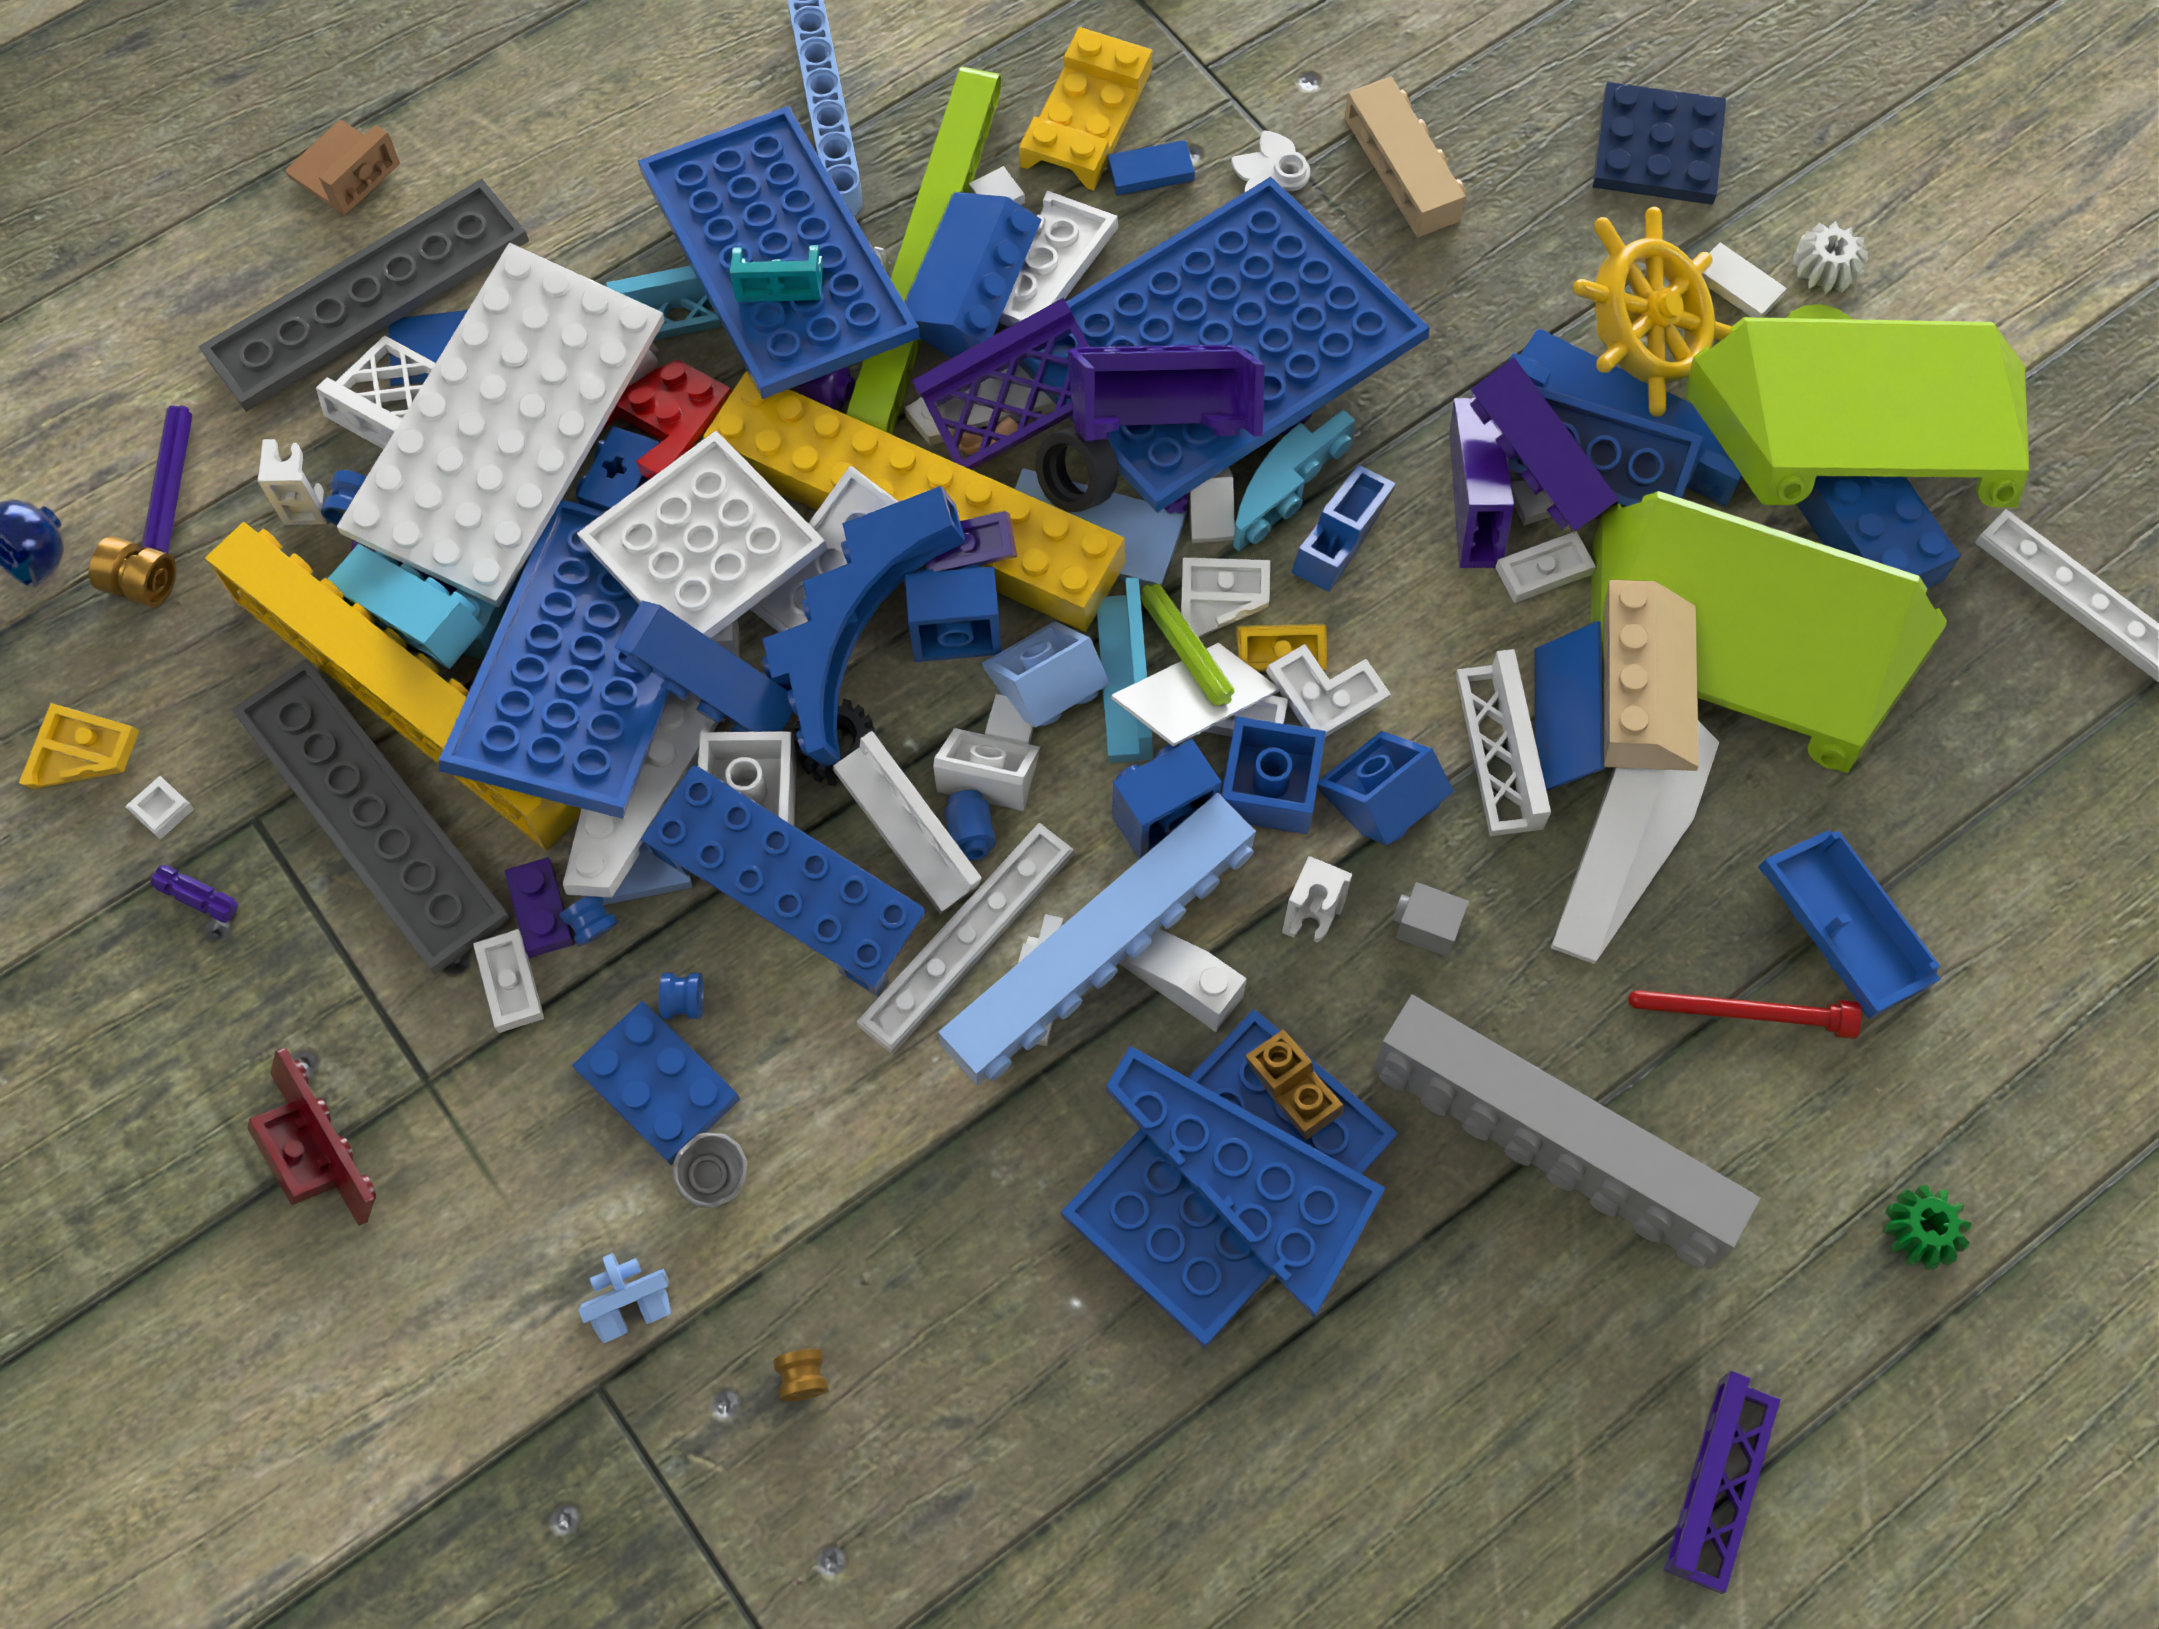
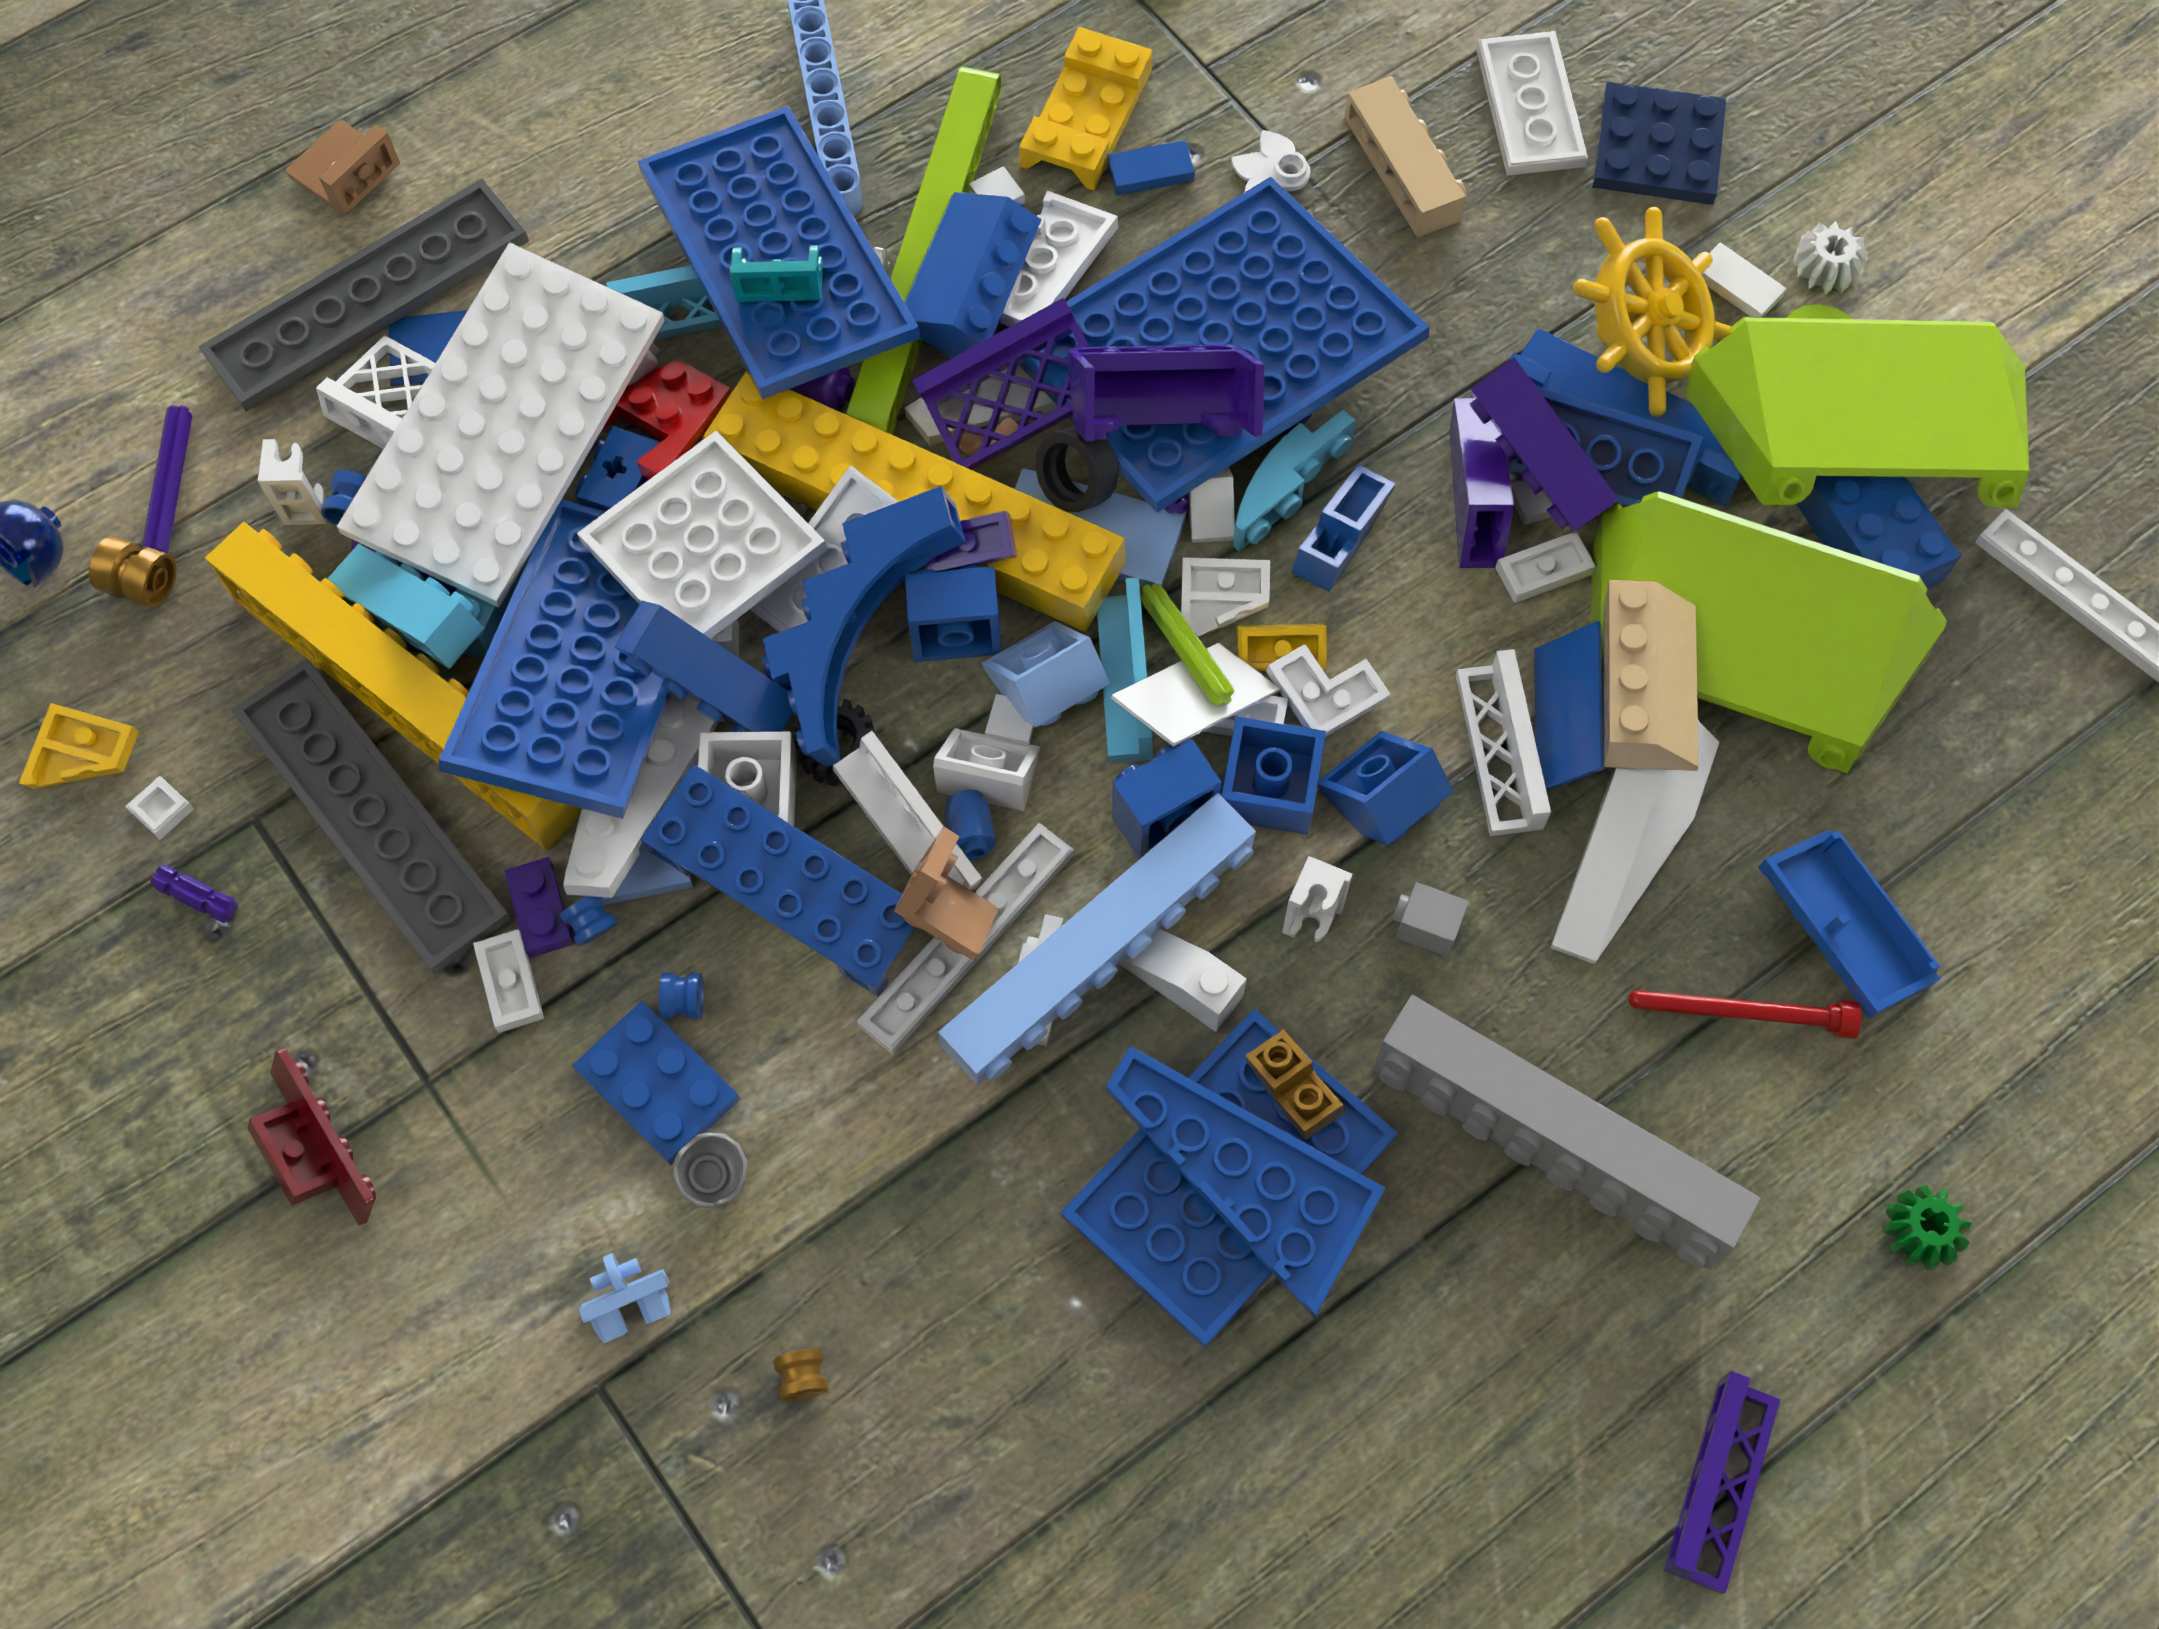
(942, 904): none -> medium nougat bracket
(1531, 103): none -> white tile

